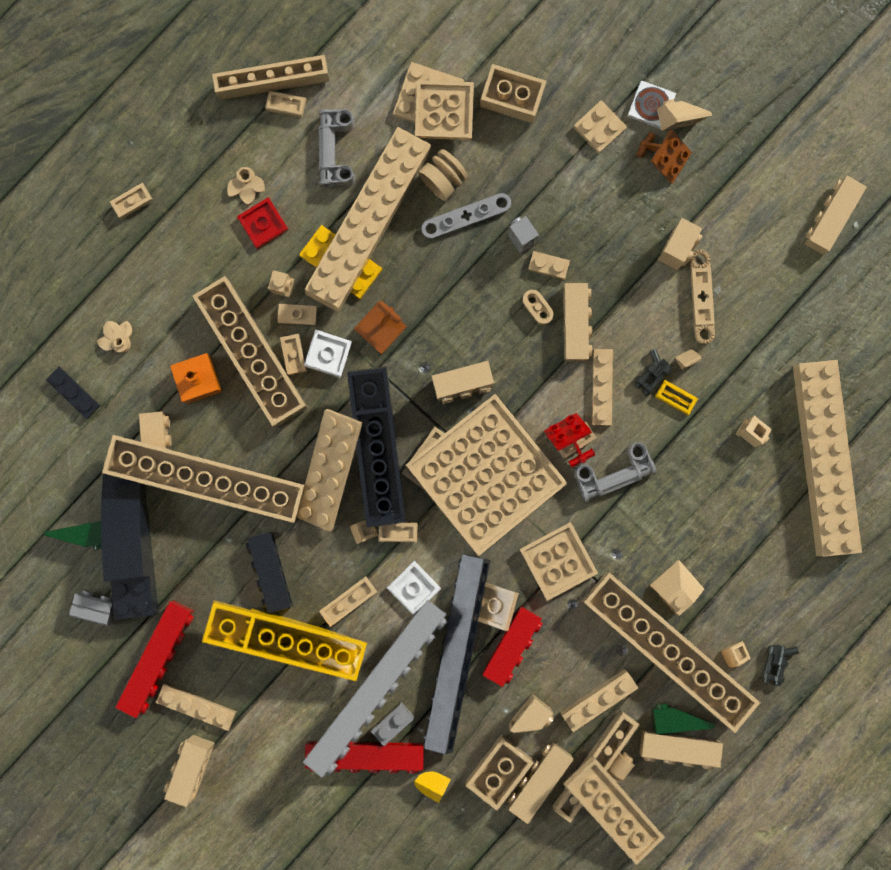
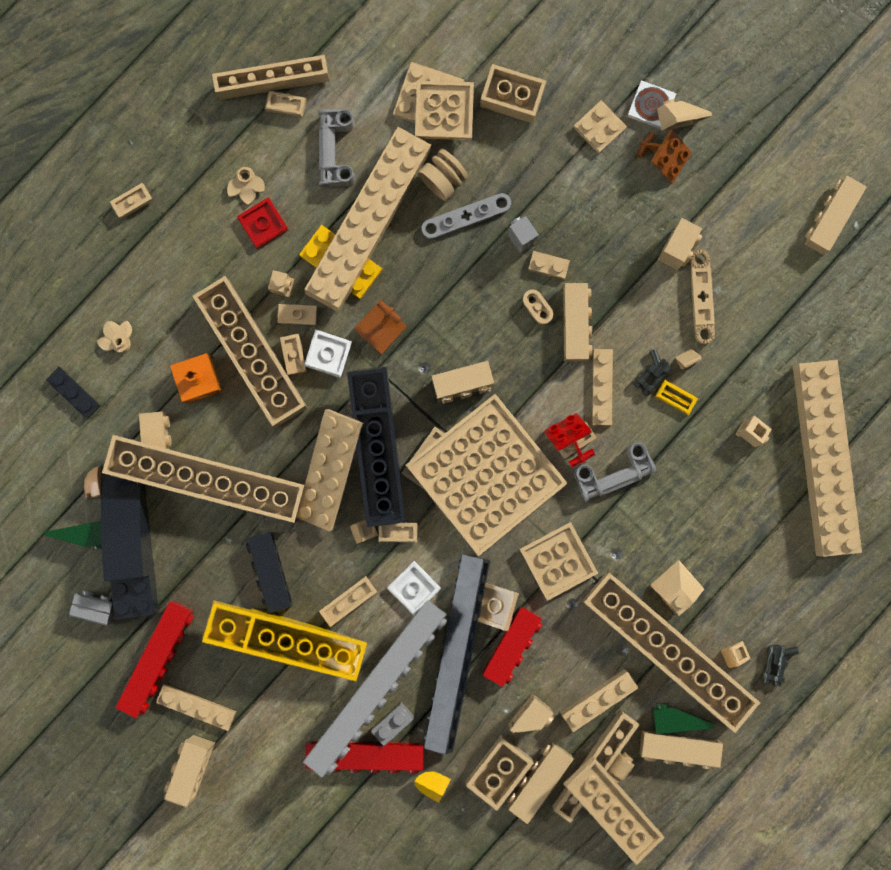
(93, 483): none -> light nougat brick

